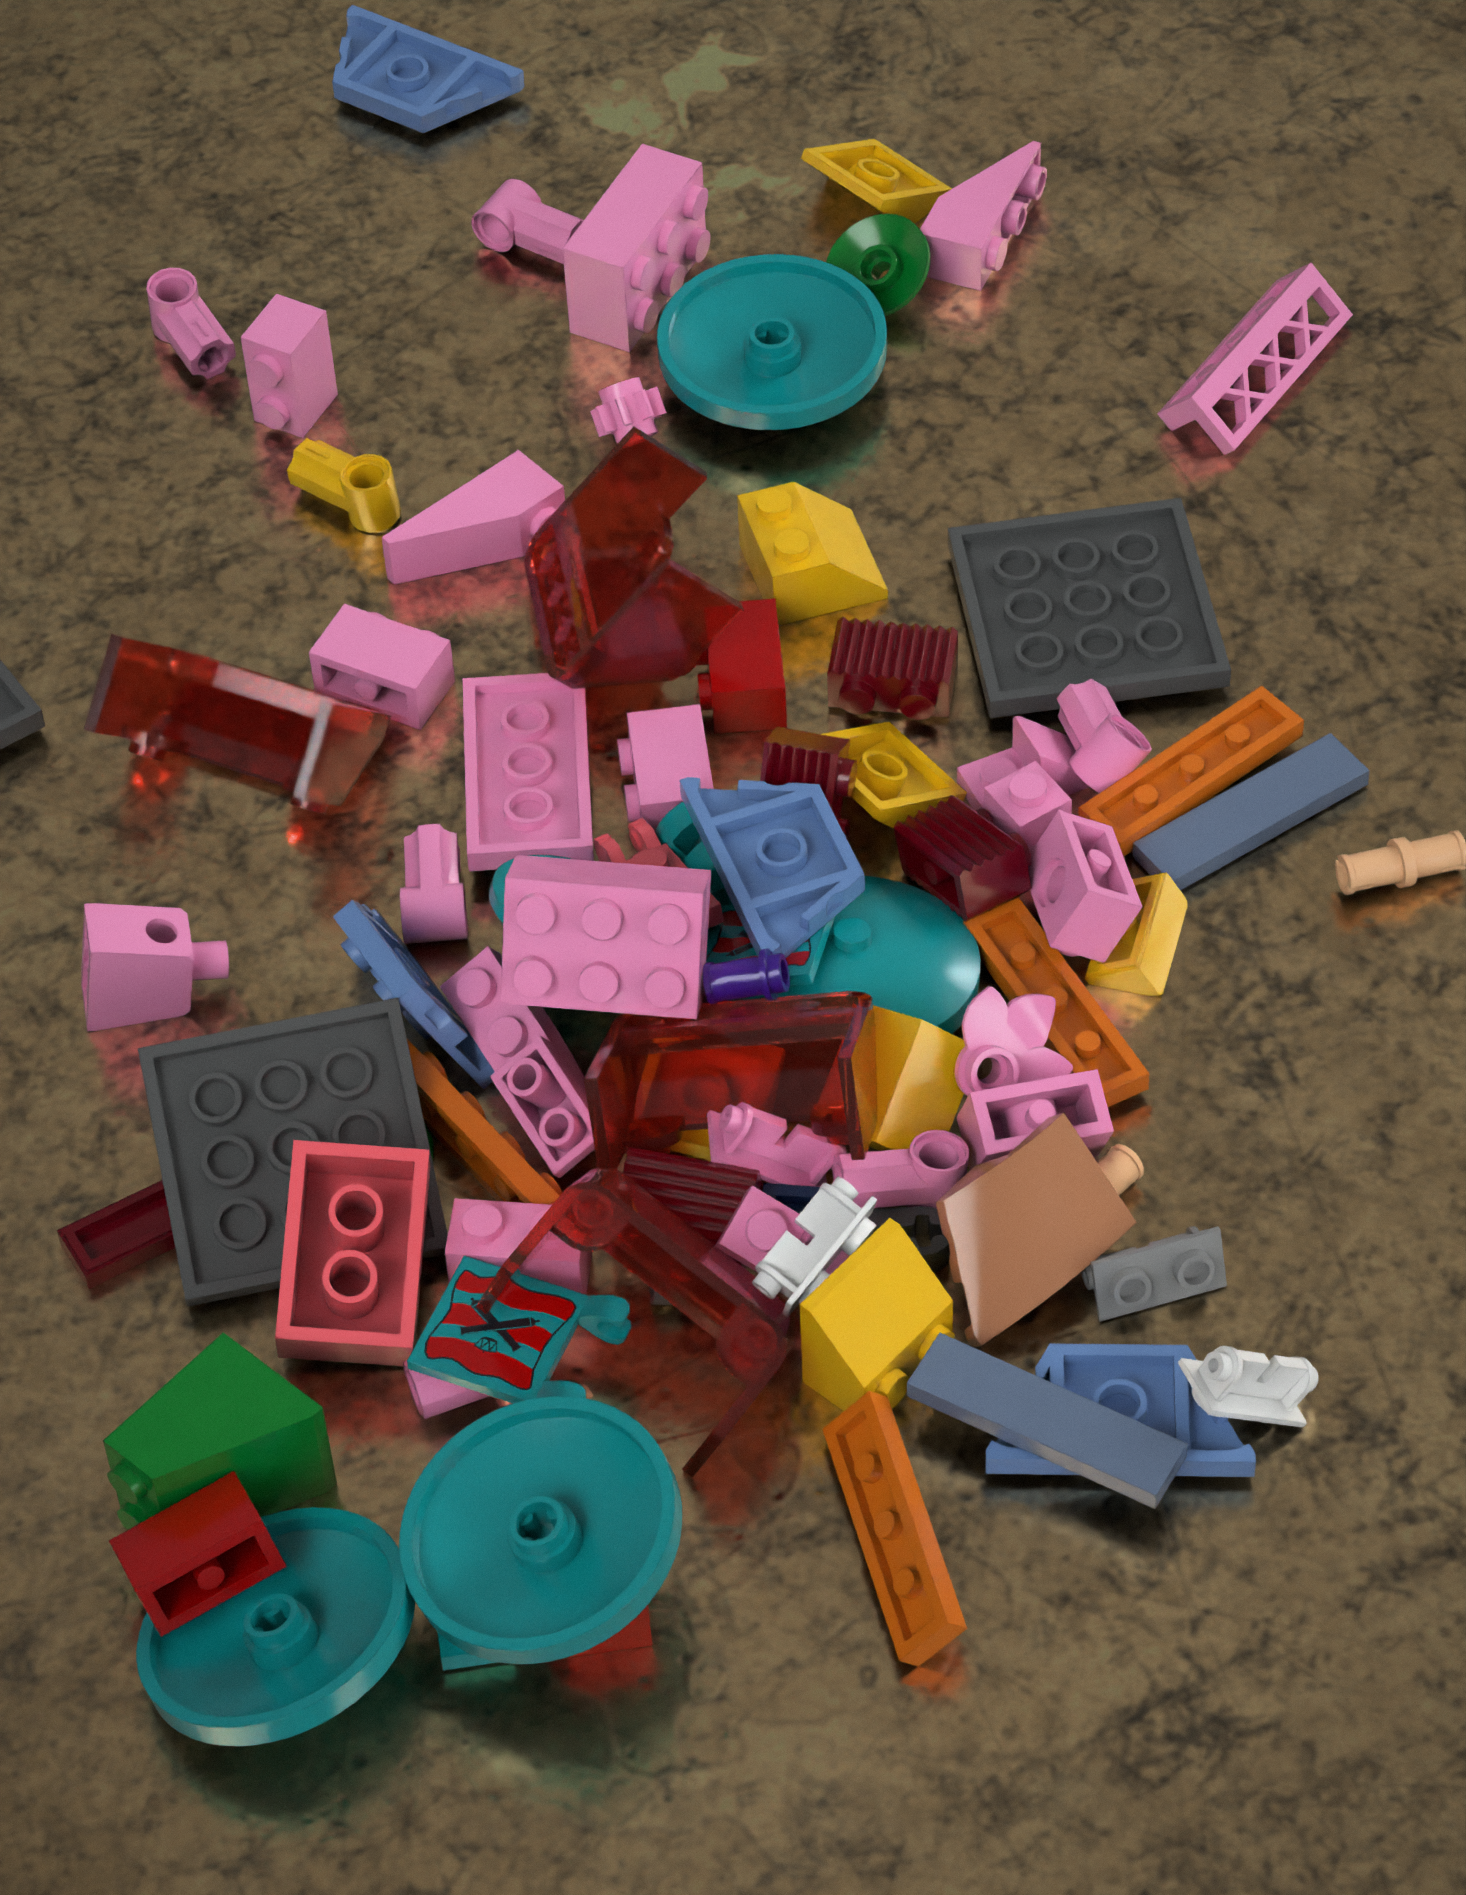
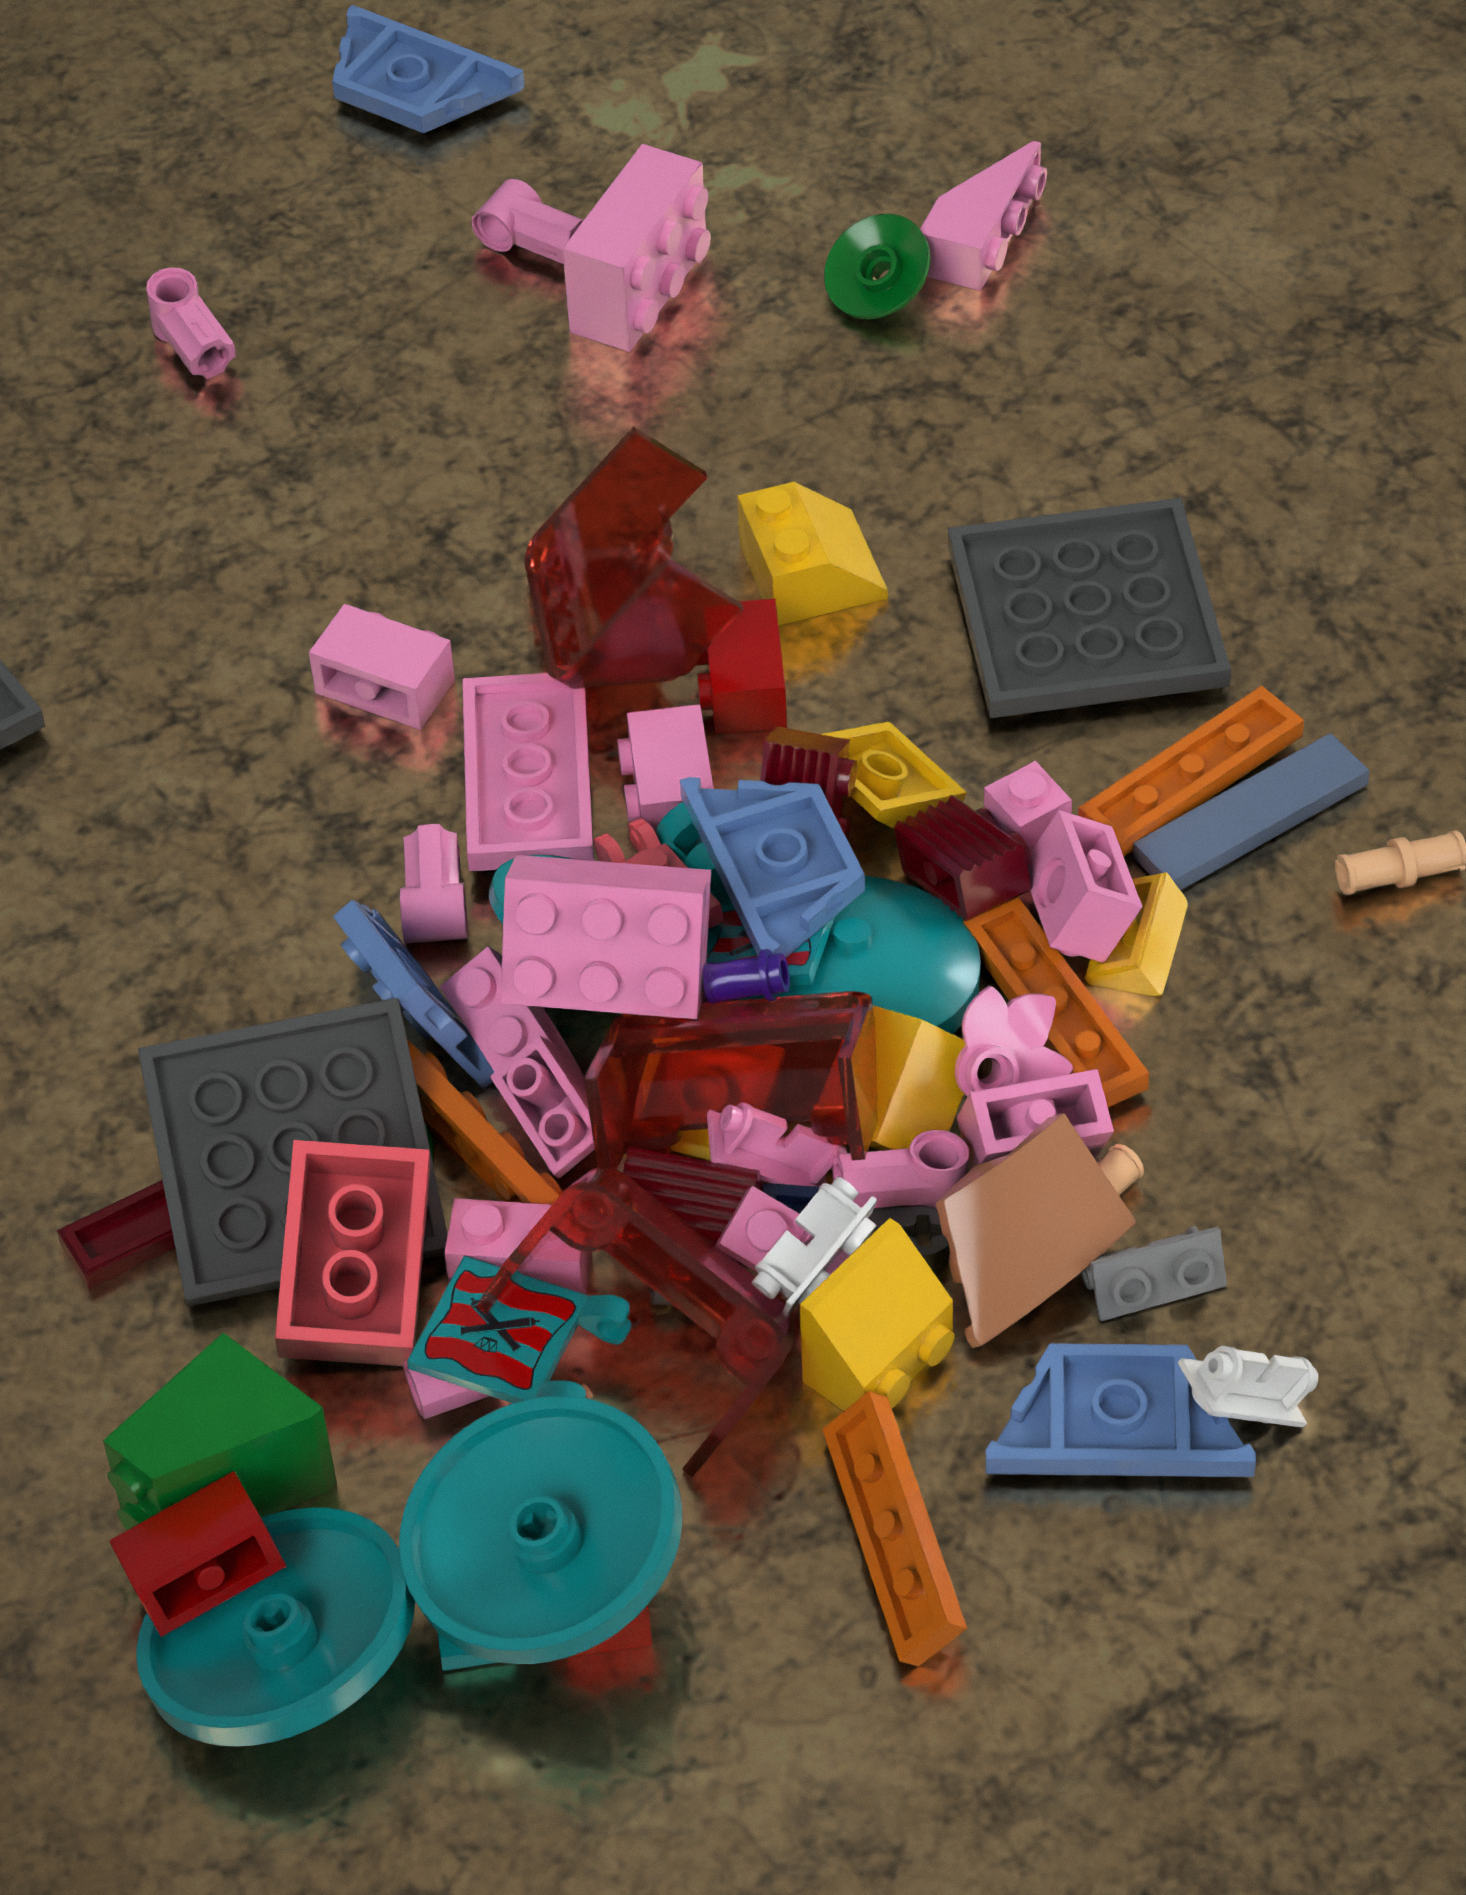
(142, 964): bright pink torso -> none
(234, 720): clear red windscreen -> none
(289, 365): bright pink brick -> none
(356, 484): yellow piece -> none
(475, 524): bright pink slope -> none
(627, 406): bright pink gear -> none
(772, 342): teal dish -> none
(878, 177): yellow slope -> none
(892, 668): dark red brick -> none
(1029, 744): bright pink slope -> none
(1047, 1420): sand blue tile -> none
(1103, 740): bright pink piece -> none
(1242, 348): bright pink fence -> none

